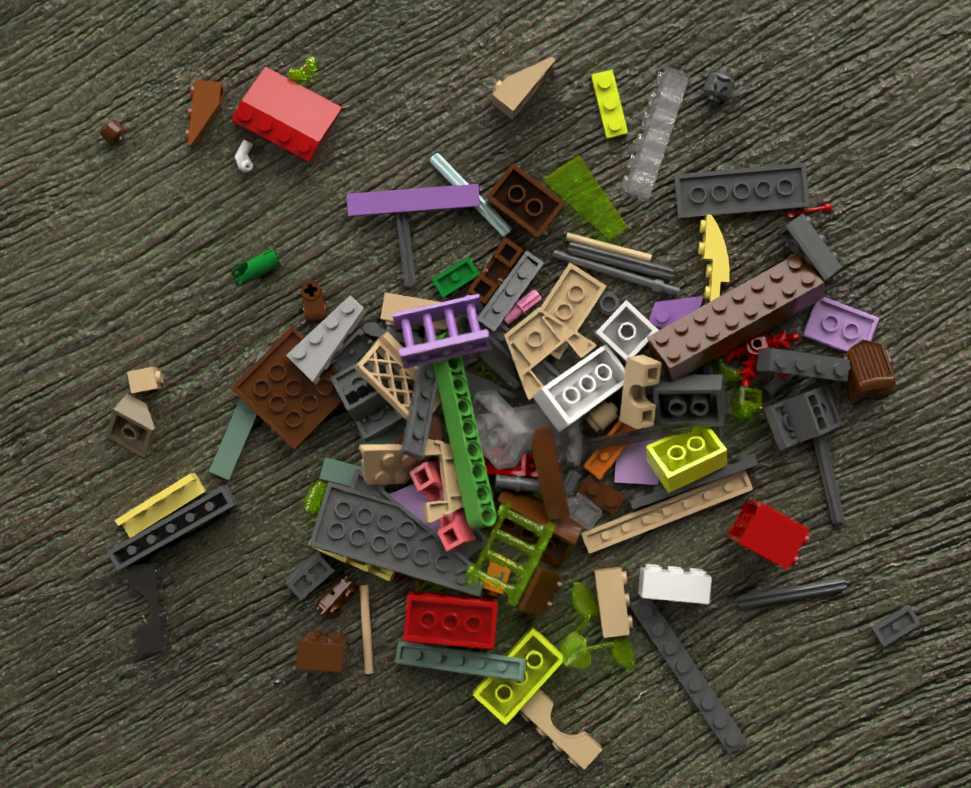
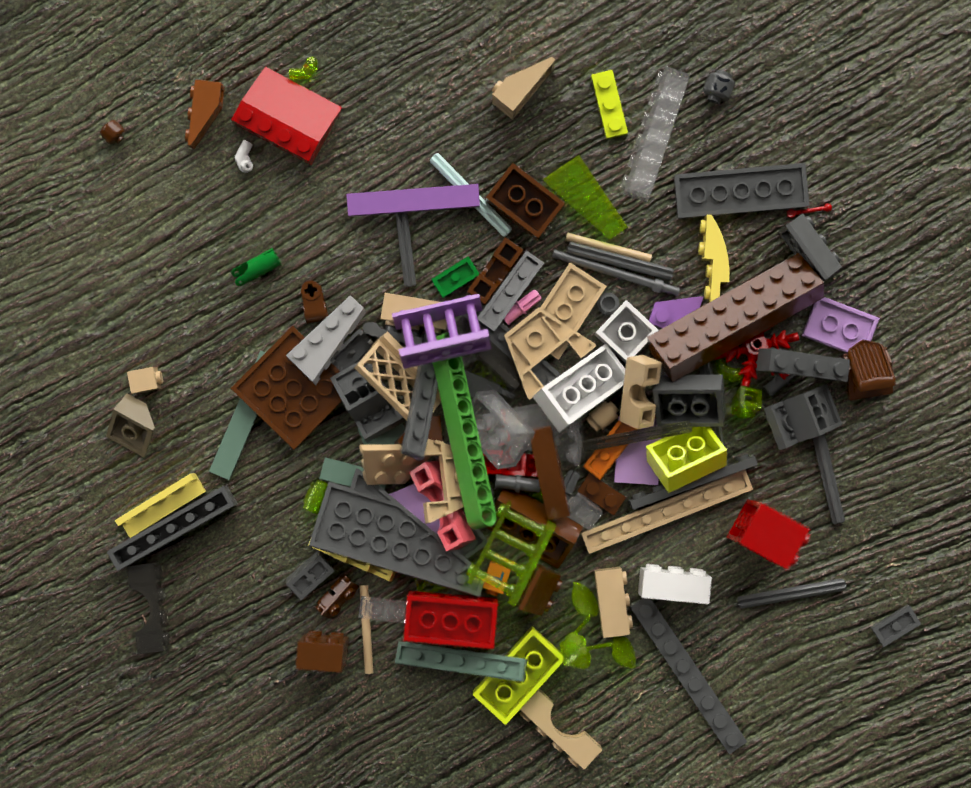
(382, 609): none -> clear slope

